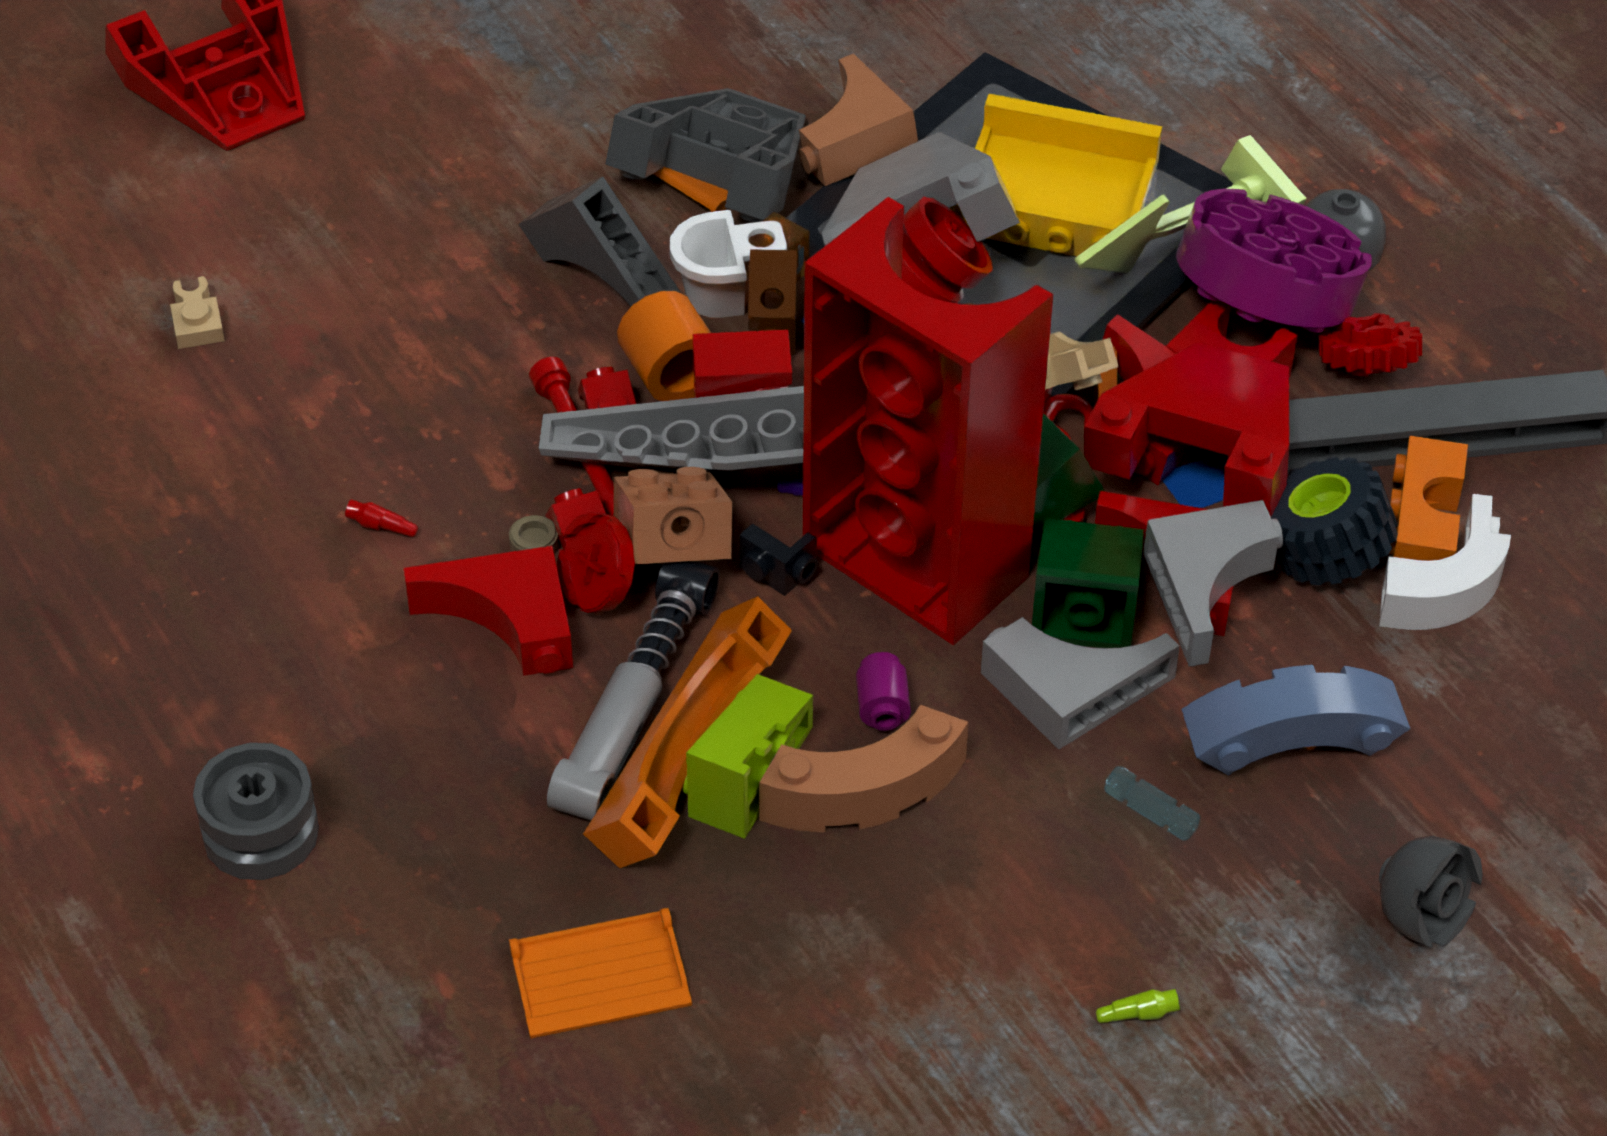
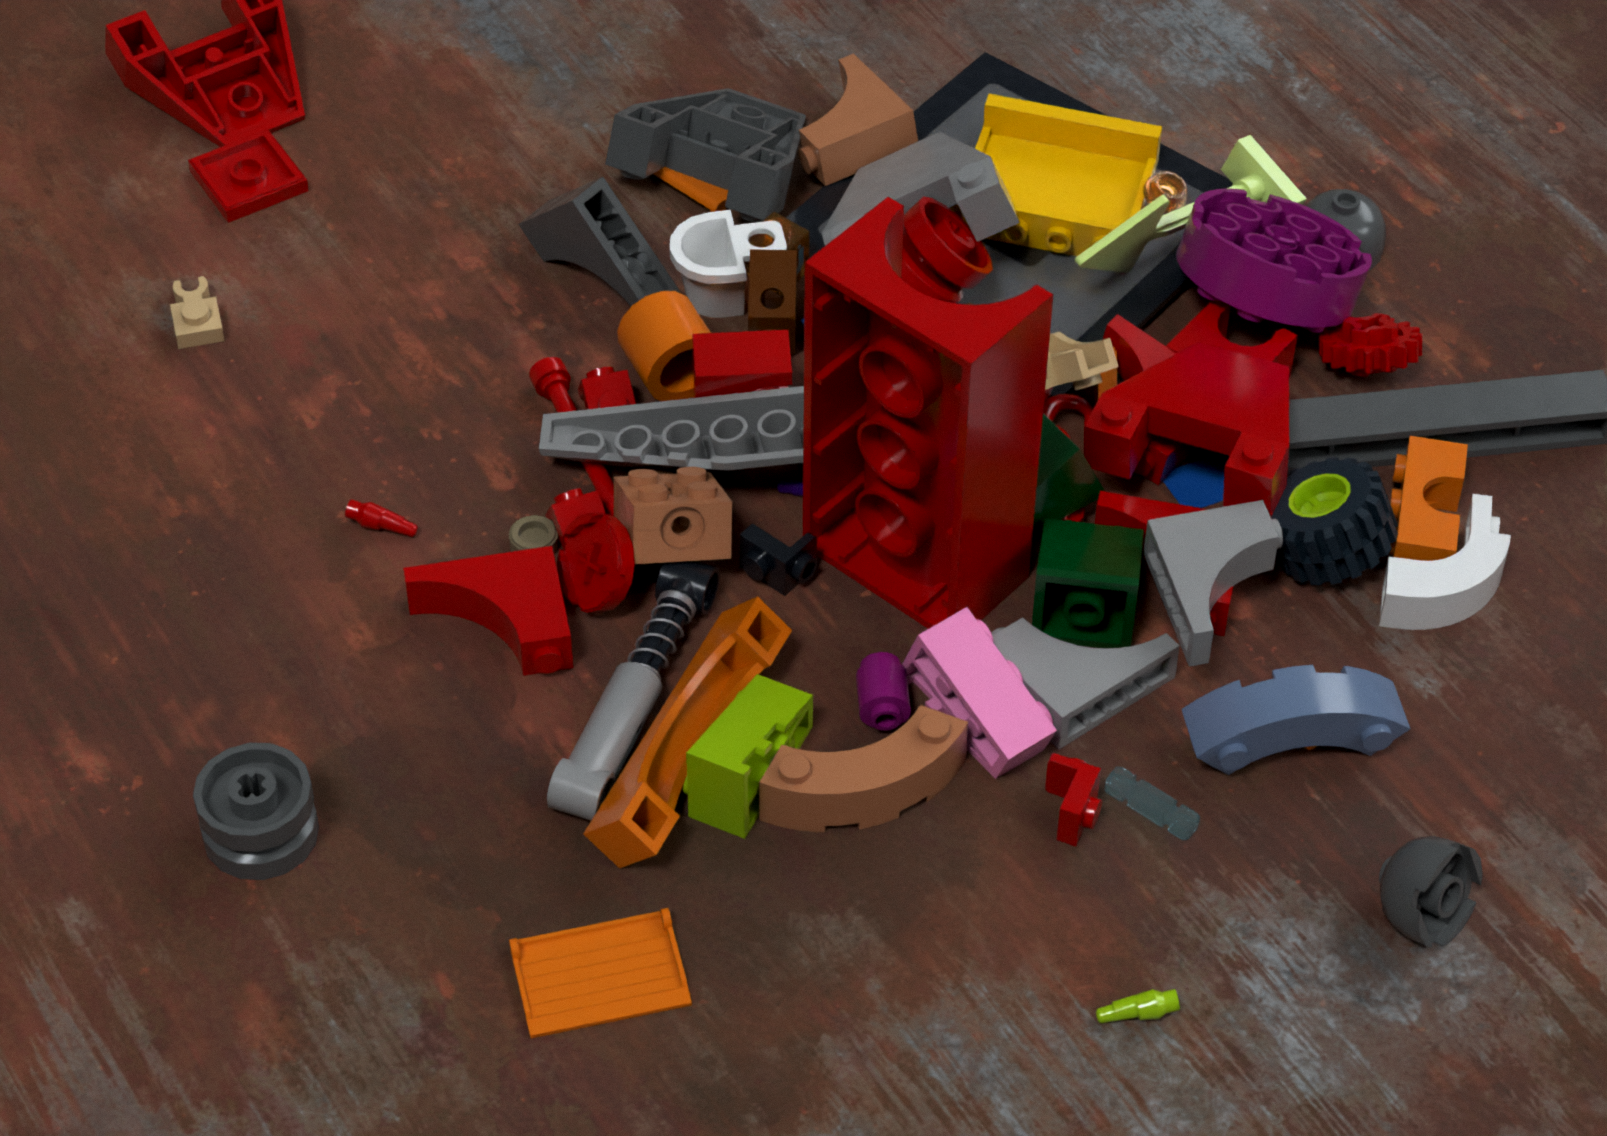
(248, 175): none -> red tile
(974, 682): none -> bright pink wedge
(1079, 787): none -> red bracket
(1168, 184): none -> clear orange plate

